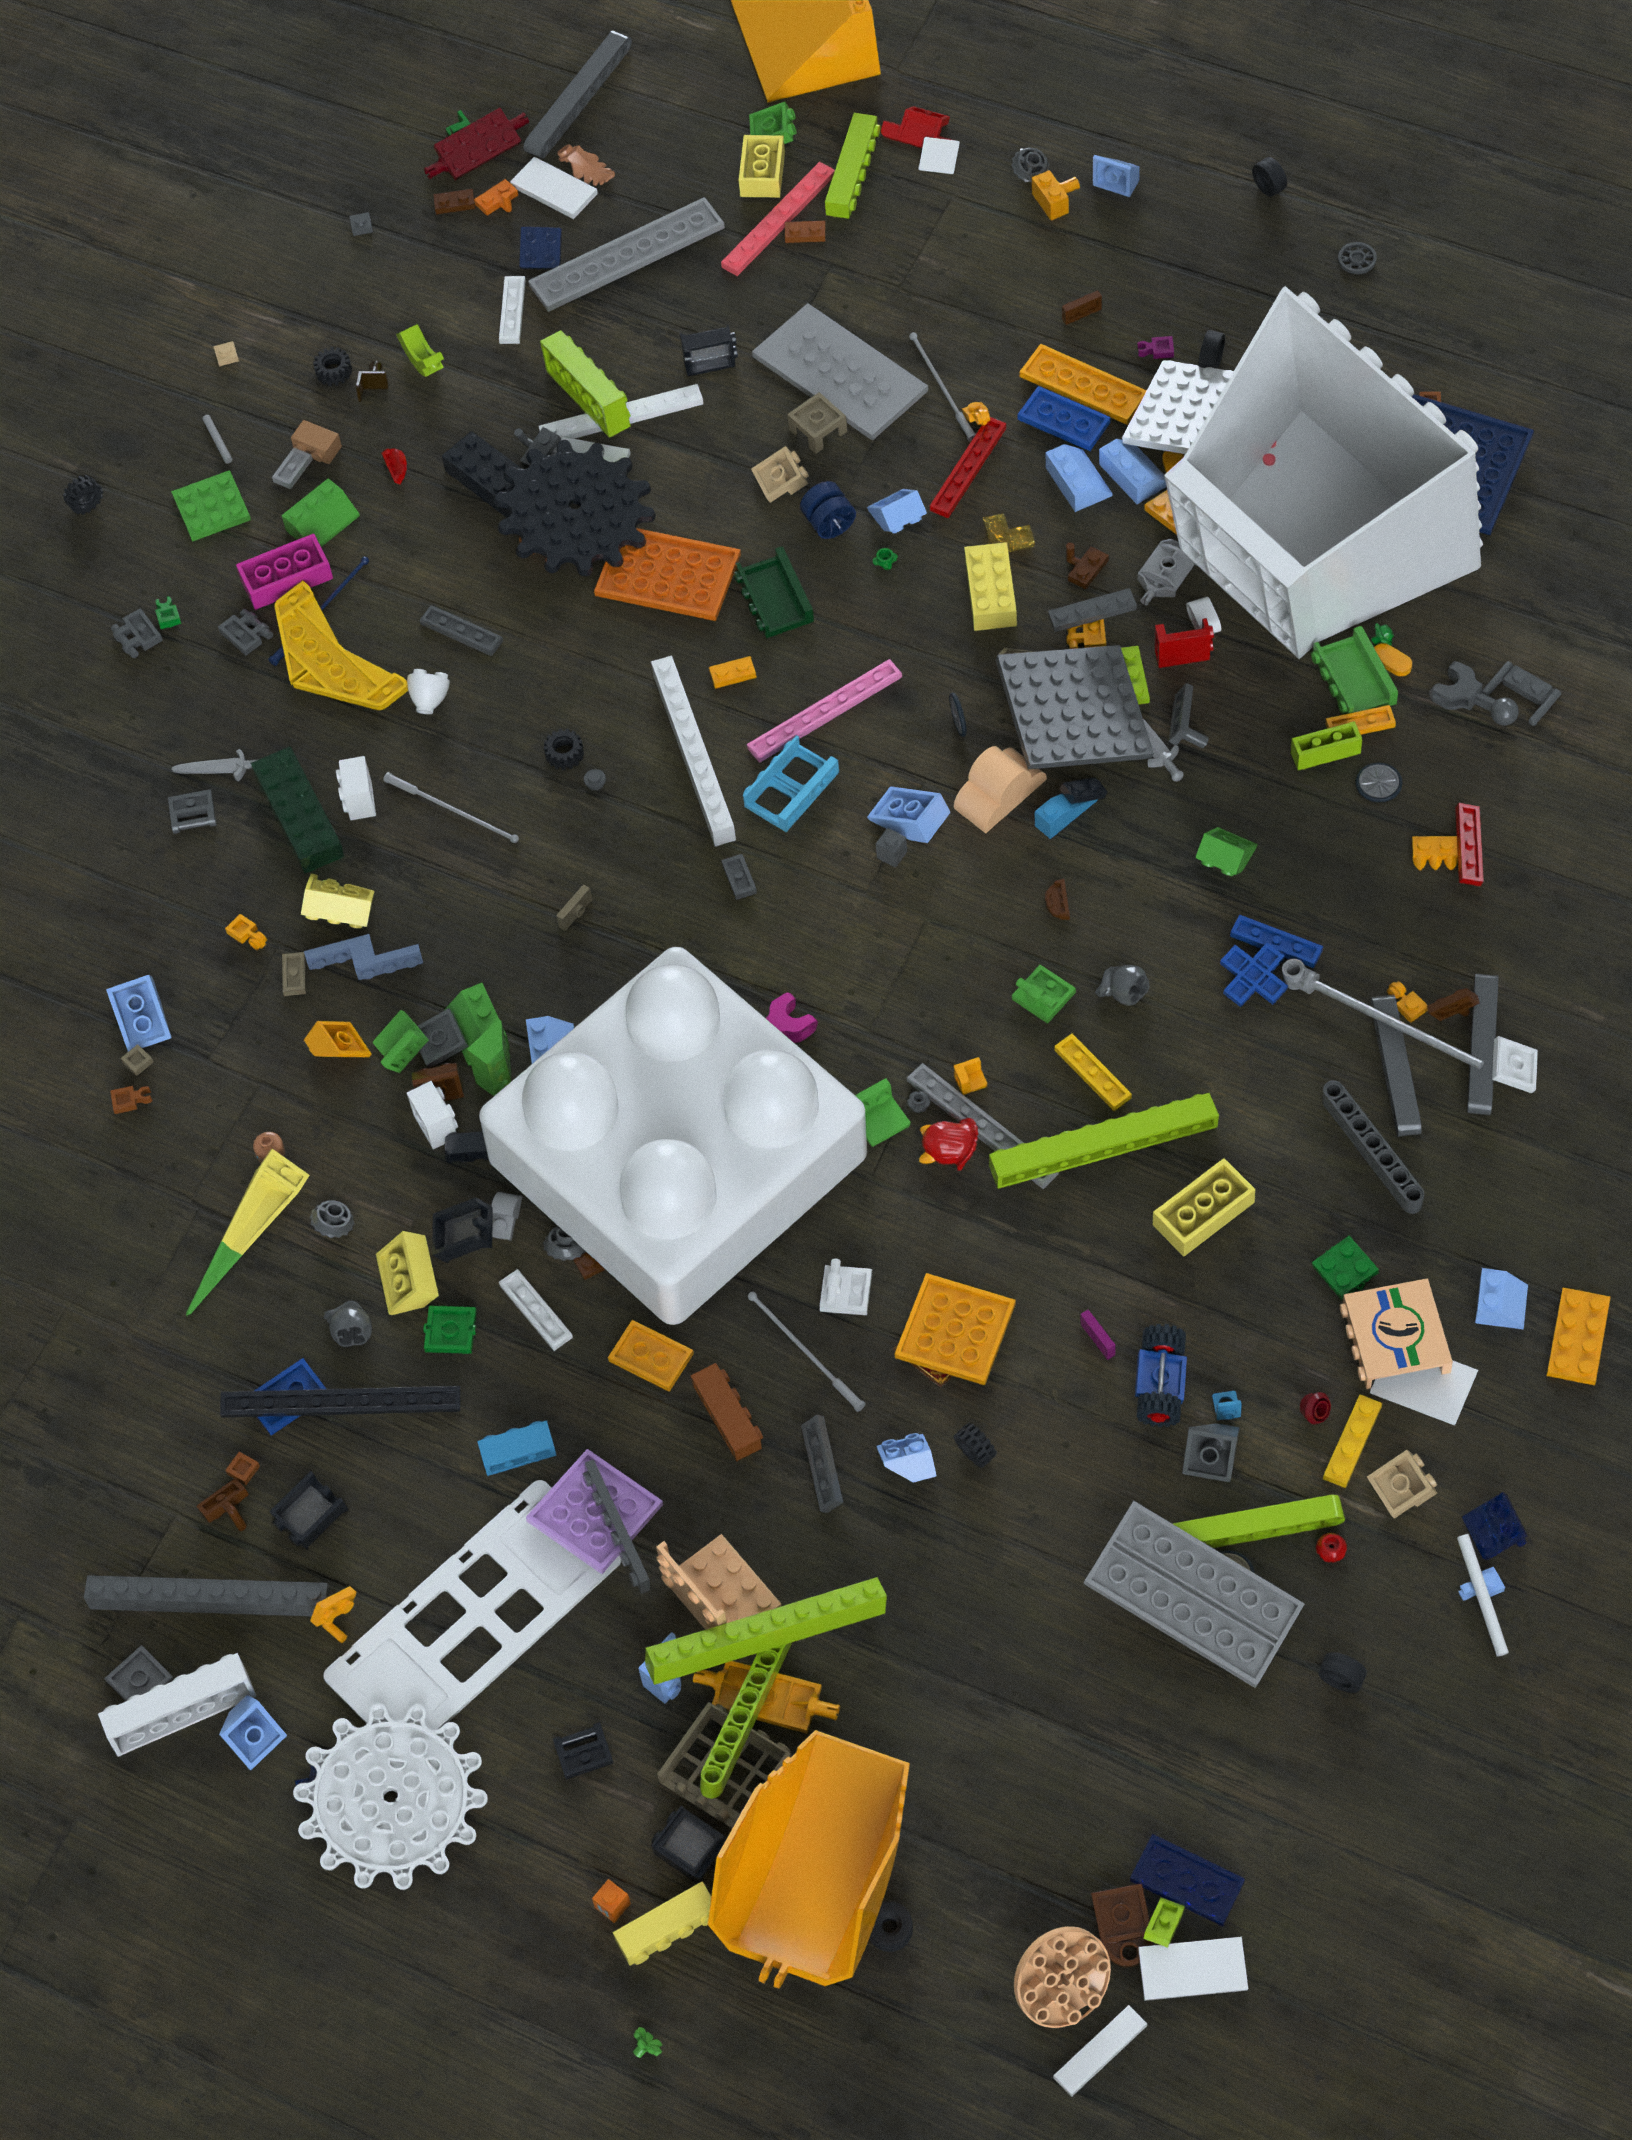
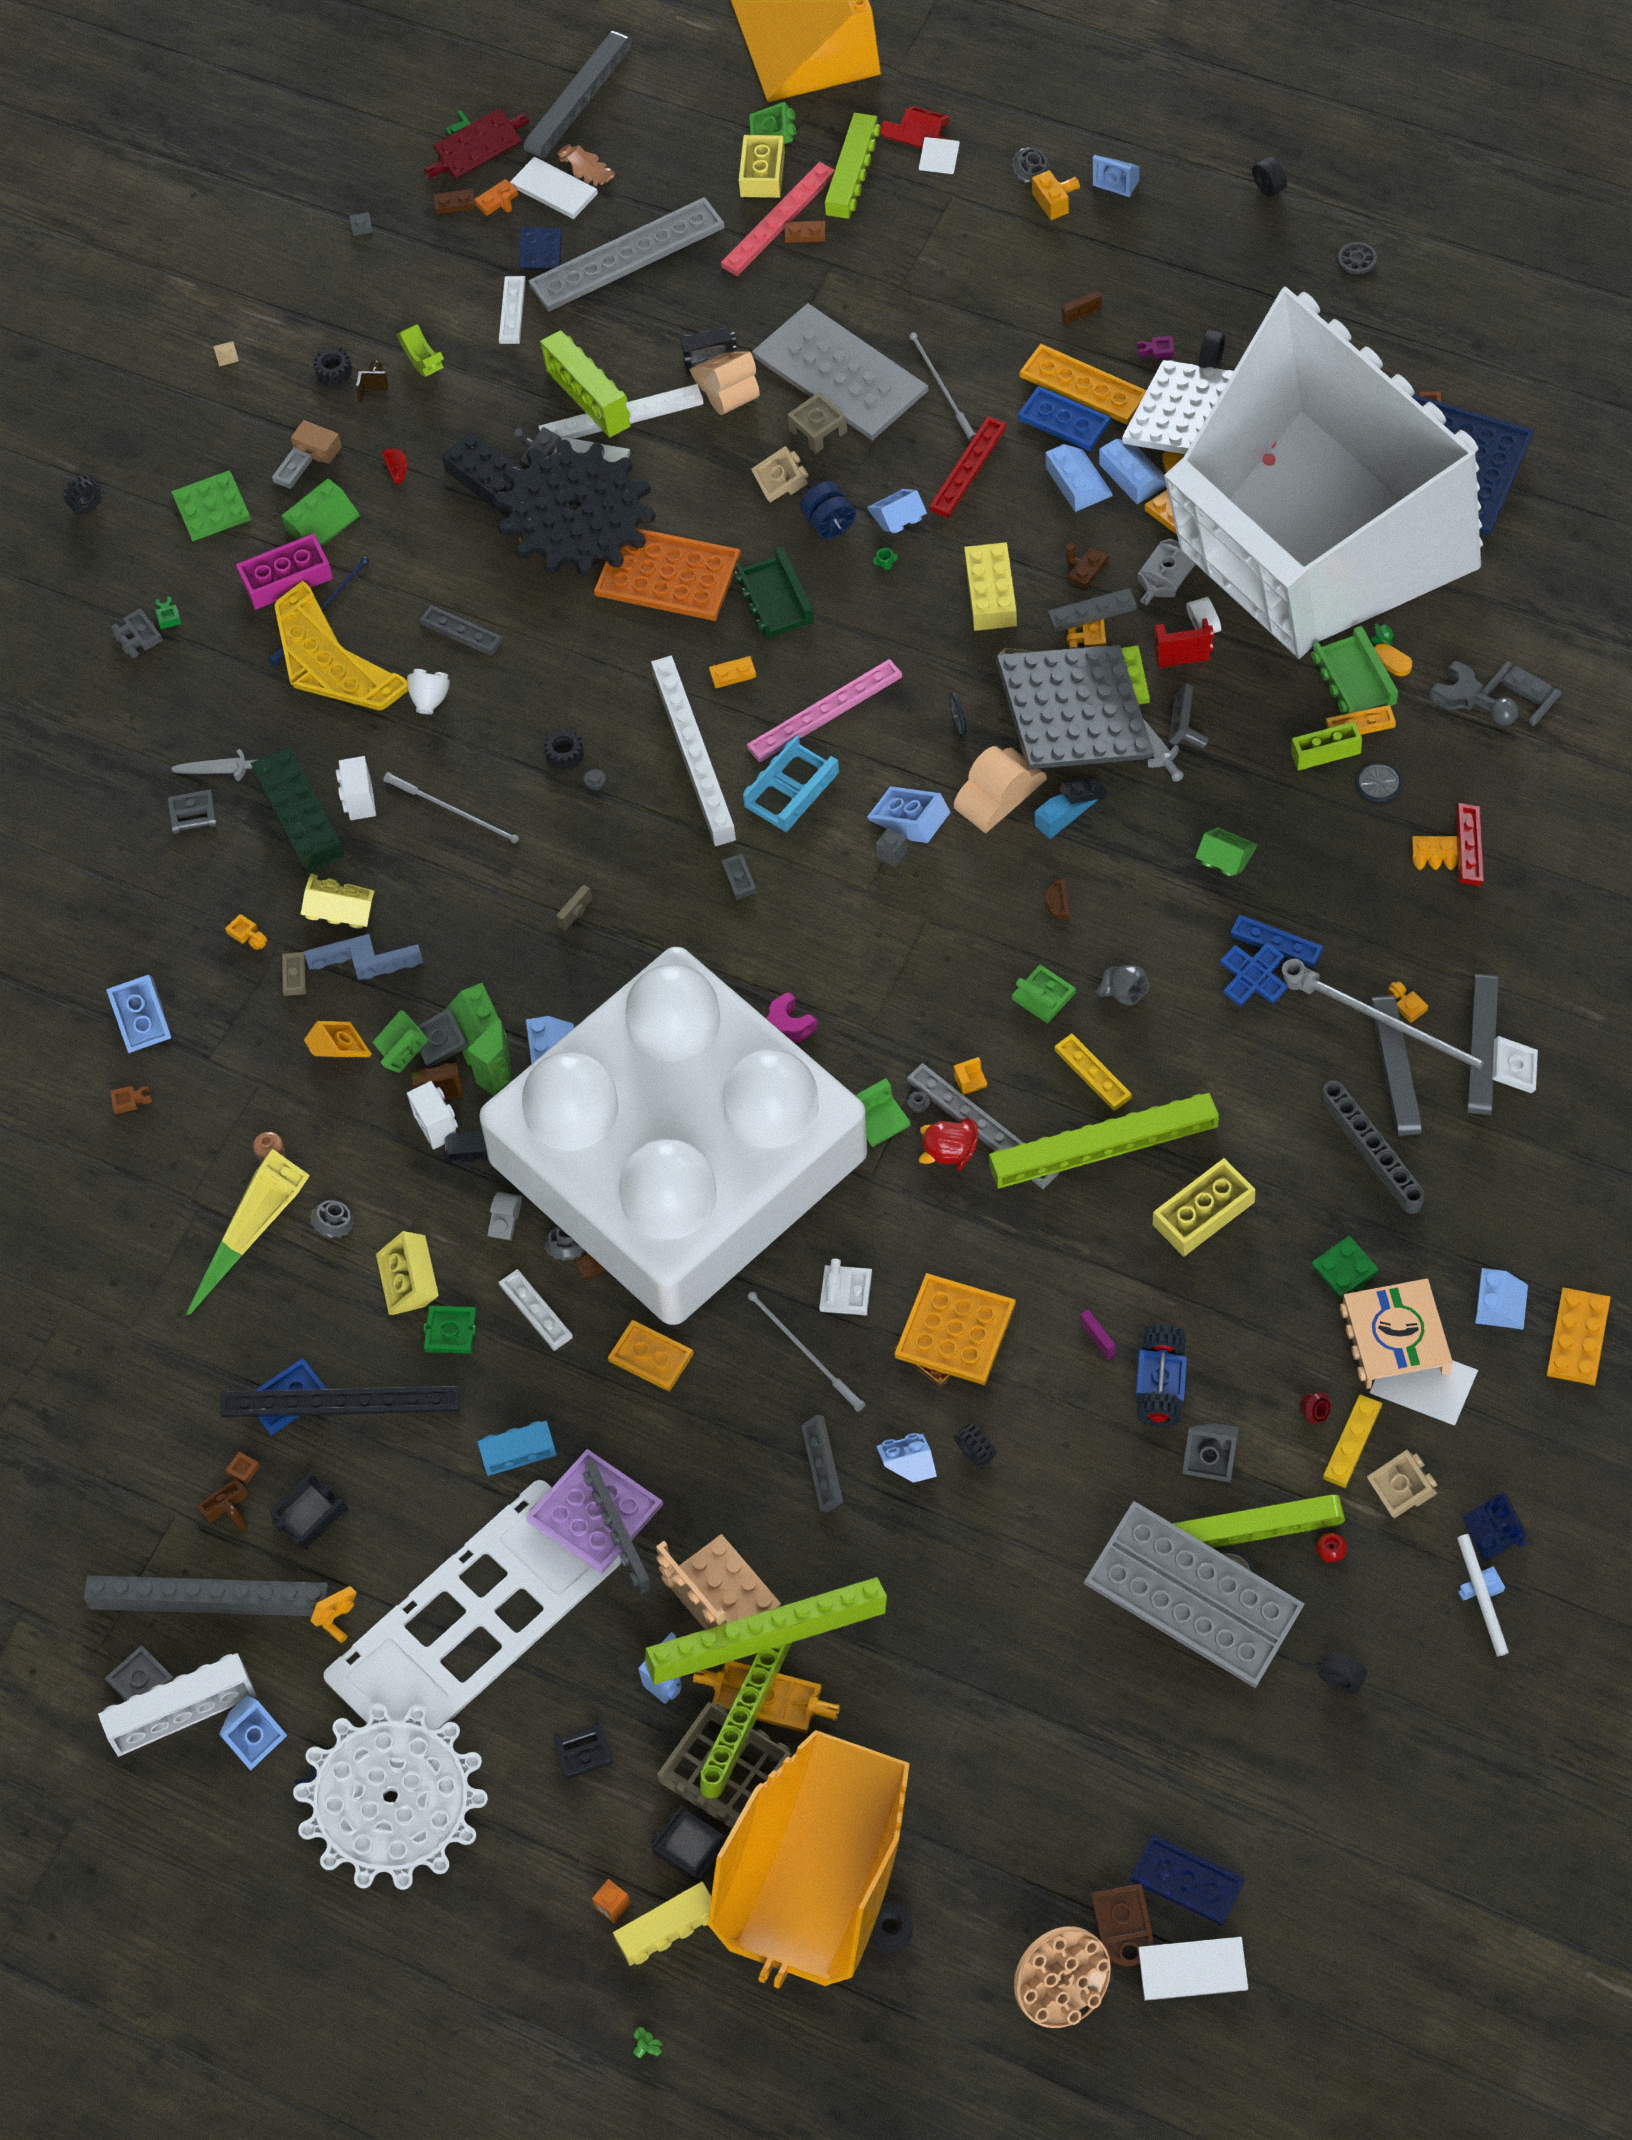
(136, 1060): dark tan plate -> none
(217, 439): light grey bar -> none
(243, 637): dark grey plate -> none
(349, 1324): dark grey piece -> none
(462, 1229): black window -> none
(726, 1412): dark orange brick -> none
(727, 380): none -> light nougat brick
(977, 412): light orange plate -> none
(1016, 538): clear yellow plate -> none
(1100, 2050): white tile -> none
(1164, 1922): lime plate -> none
(1227, 1410): dark azure bracket -> none
(1453, 1004): reddish brown plate -> none

